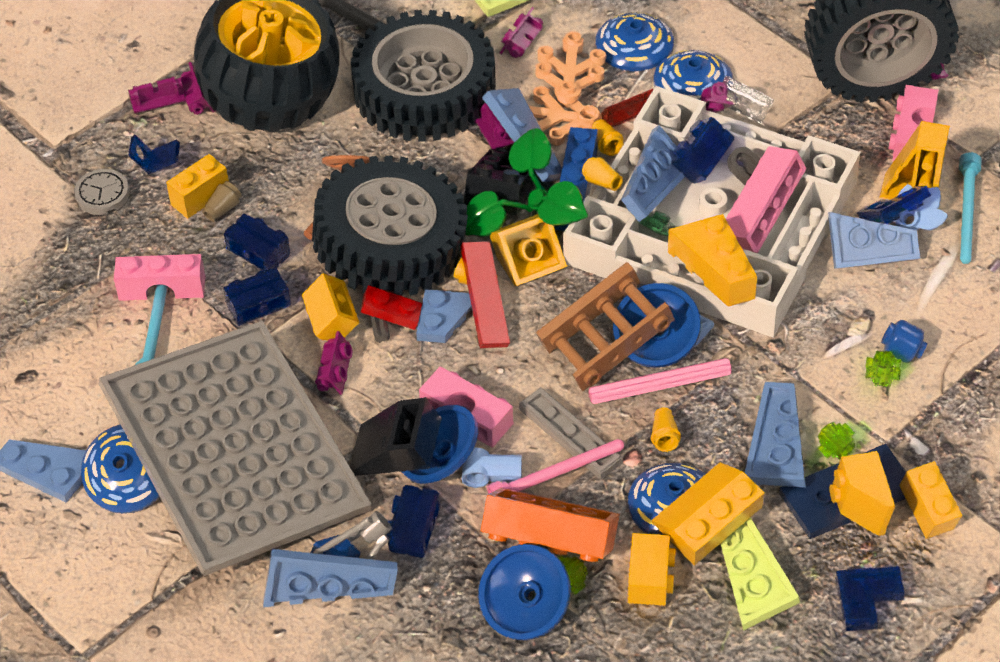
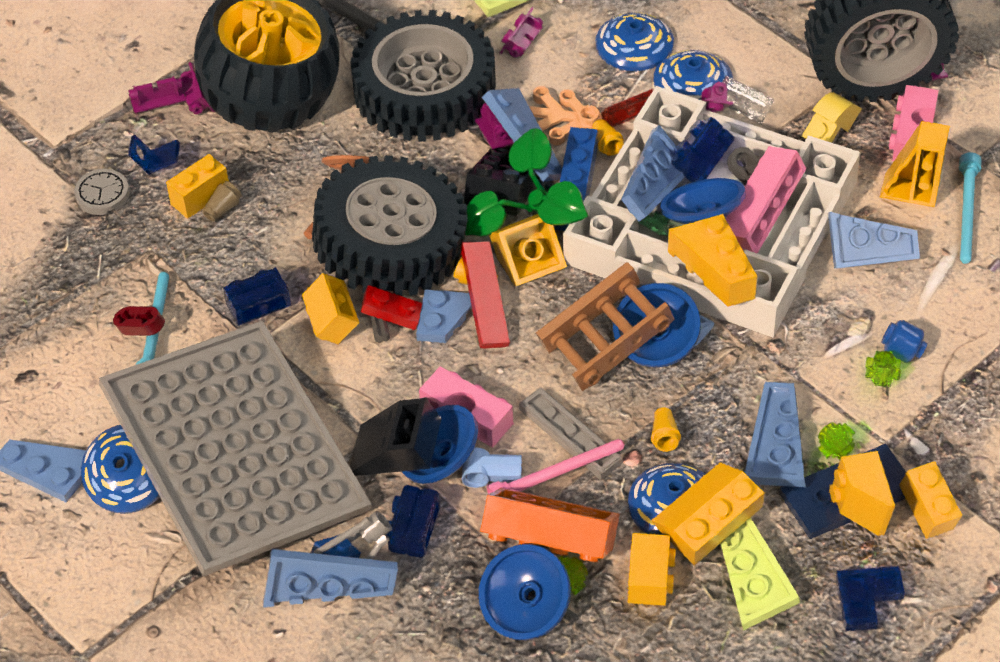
(138, 321): none -> dark red beam
(179, 272): bright pink arch -> none
(257, 242): clear blue brick -> none
(336, 357): magenta hinge -> none
(568, 90): light nougat plant -> none
(601, 173): yellow cone -> none
(659, 381): bright pink axle -> none
(703, 200): none -> blue dish
(831, 115): none -> light yellow brick
(889, 209): clear blue plate -> none
(925, 217): light blue plate -> none

